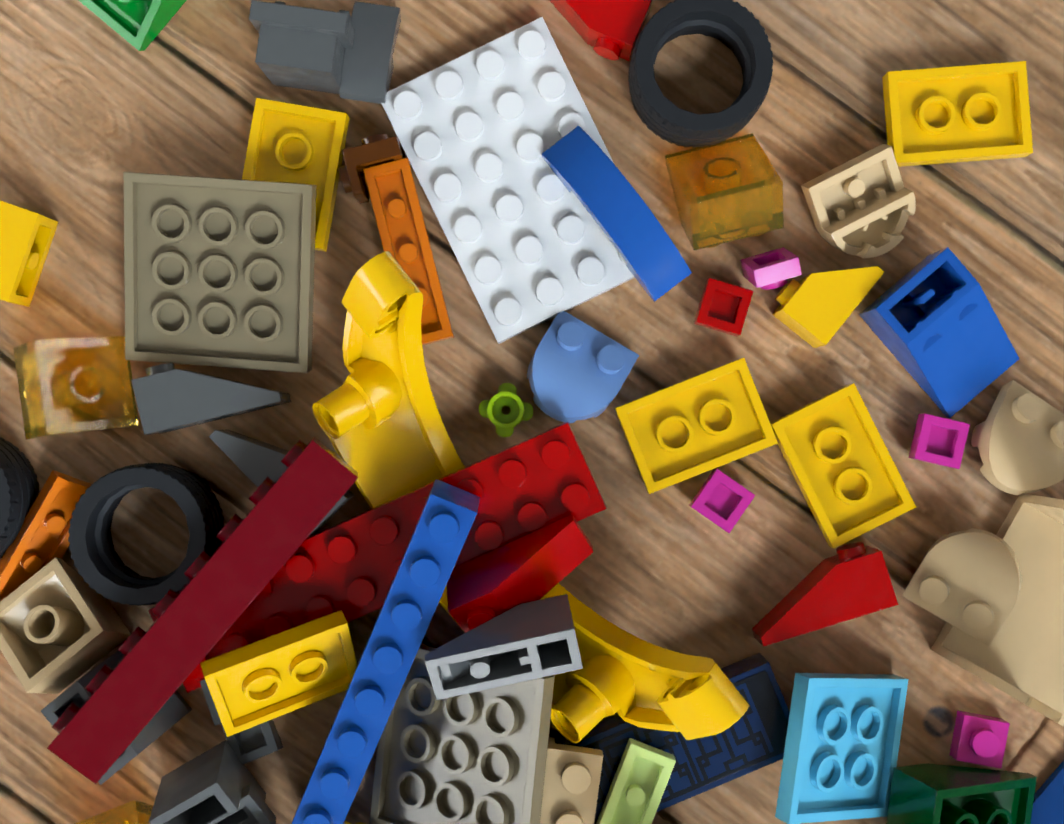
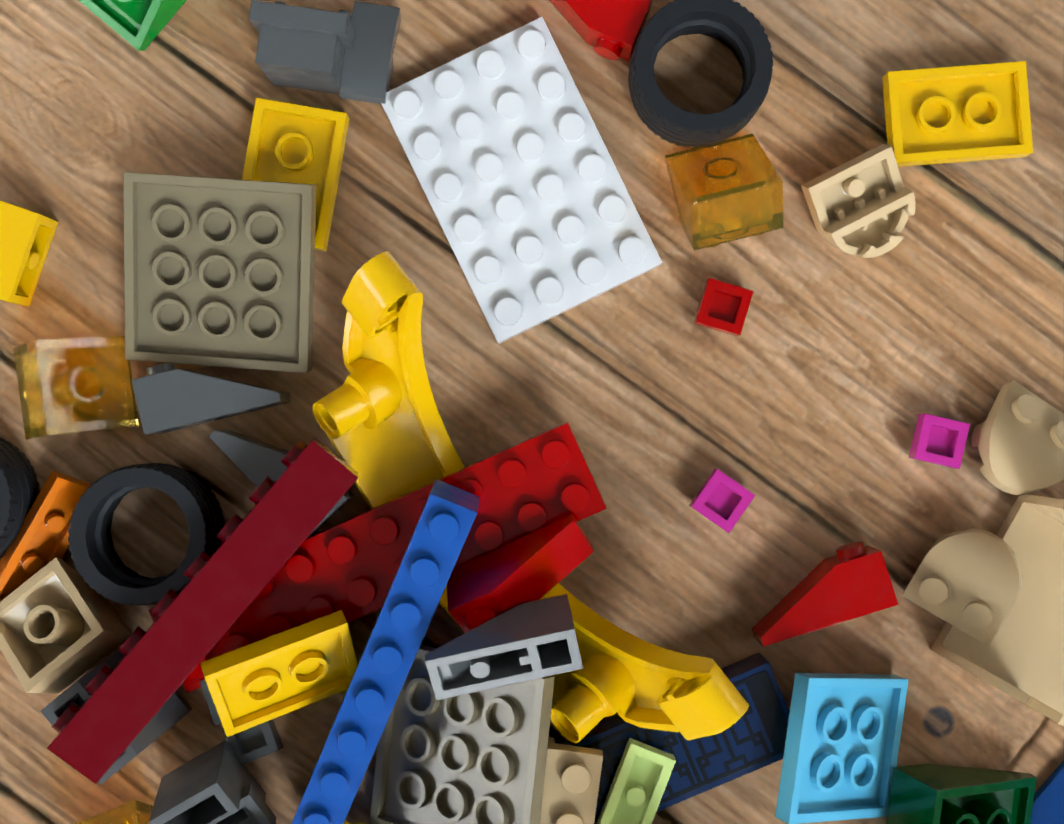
(373, 152): reddish brown bracket -> none
(407, 239): orange plate -> none
(519, 411): lime plate -> none
(577, 370): medium blue slope -> none
(618, 212): blue slope -> none
(696, 425): yellow plate -> none
(771, 268): dark pink plate -> none
(823, 301): yellow slope -> none
(842, 465): yellow plate -> none
(942, 331): blue slope -> none
(979, 739): dark pink plate -> none

